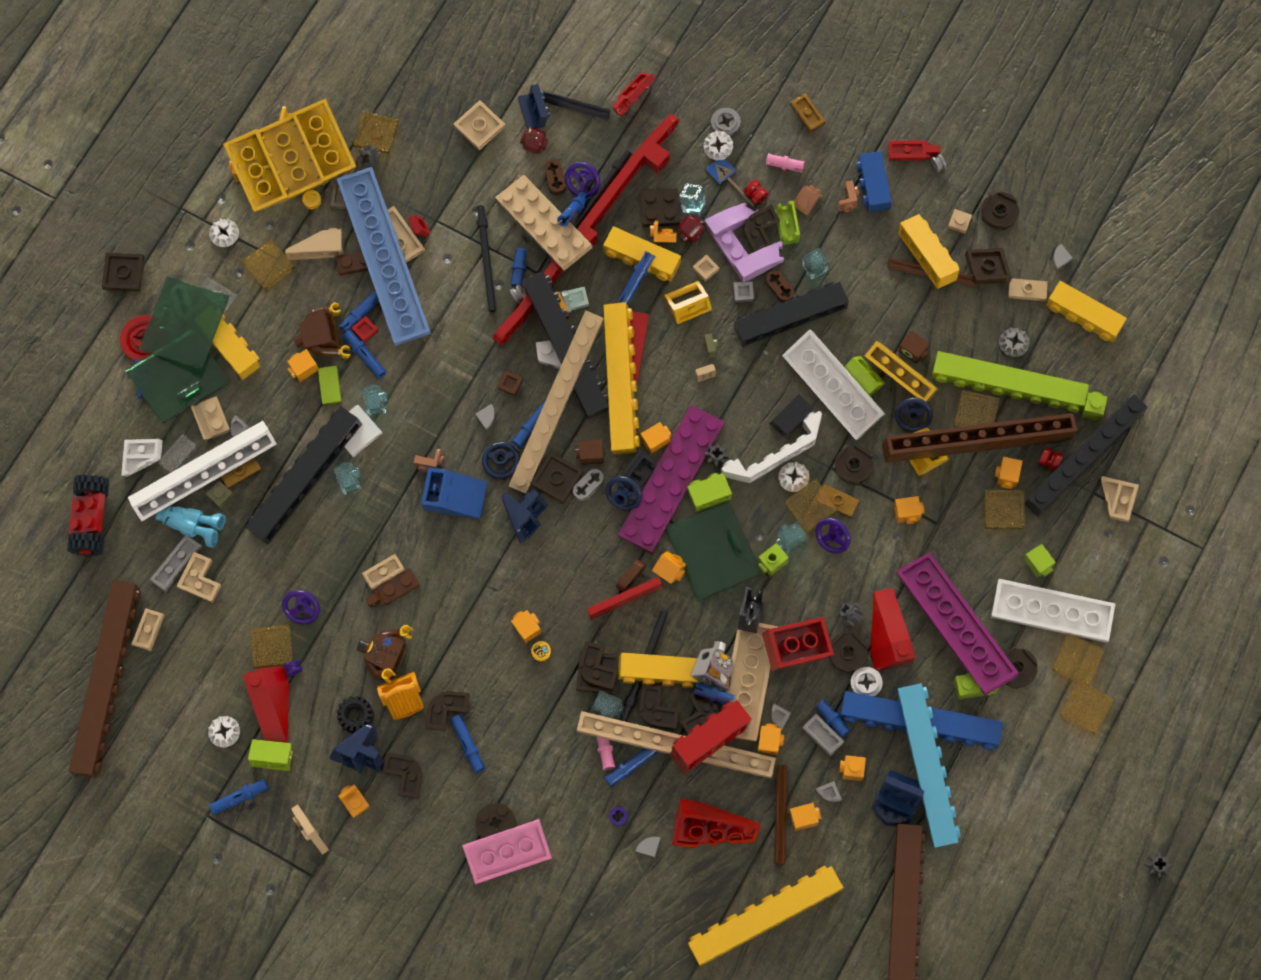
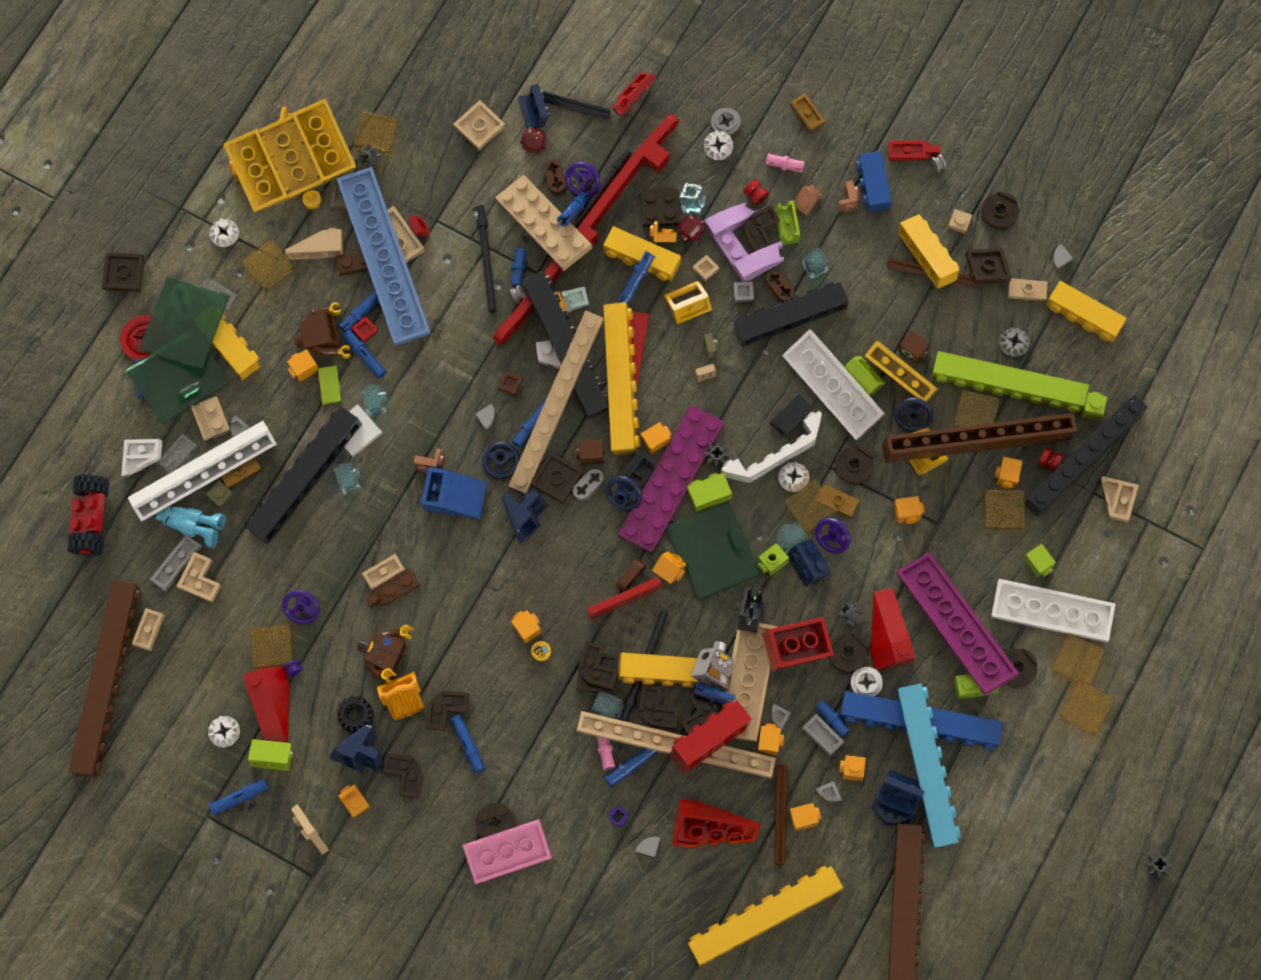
(721, 171): piece -> none
(808, 562): none -> dark blue bracket

